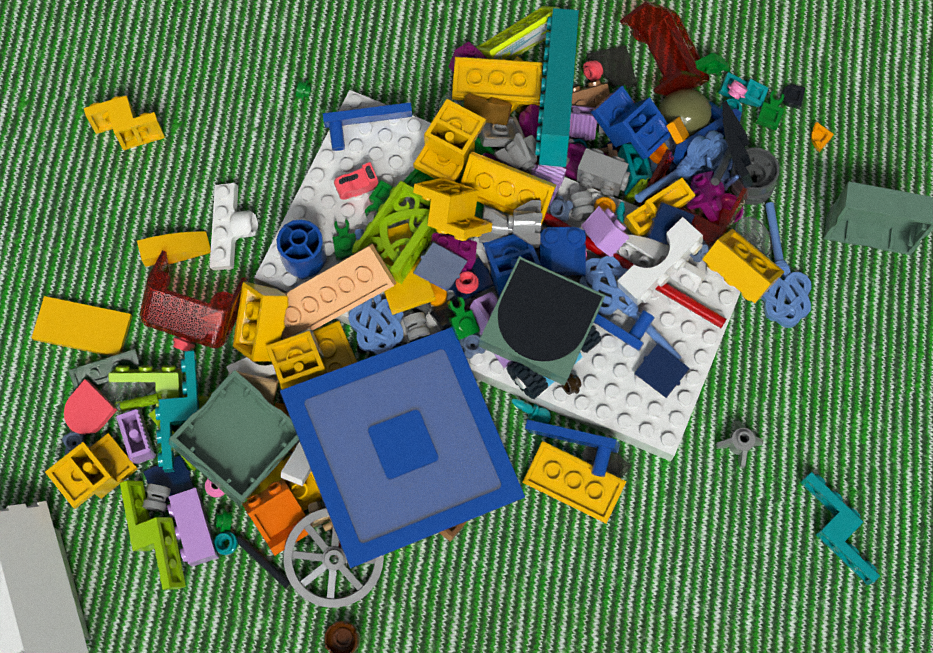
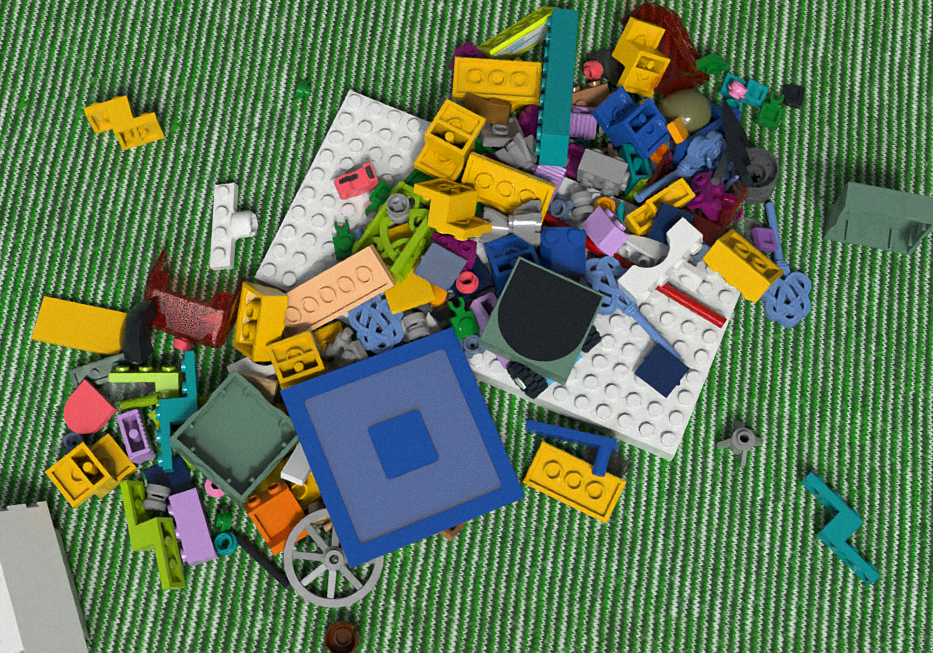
(133, 335): none -> black brick
(176, 245): yellow slope -> none
(301, 248): blue cylinder -> none
(336, 120): blue piece -> none
(352, 352): none -> light grey plate
(395, 204): none -> light grey wheel
(534, 412): teal bar -> none
(572, 385): dark brown plate -> none
(635, 334): blue piece -> none
(639, 54): none -> yellow bracket
(764, 239): none -> medium lavender tile
(820, 136): light orange tile -> none

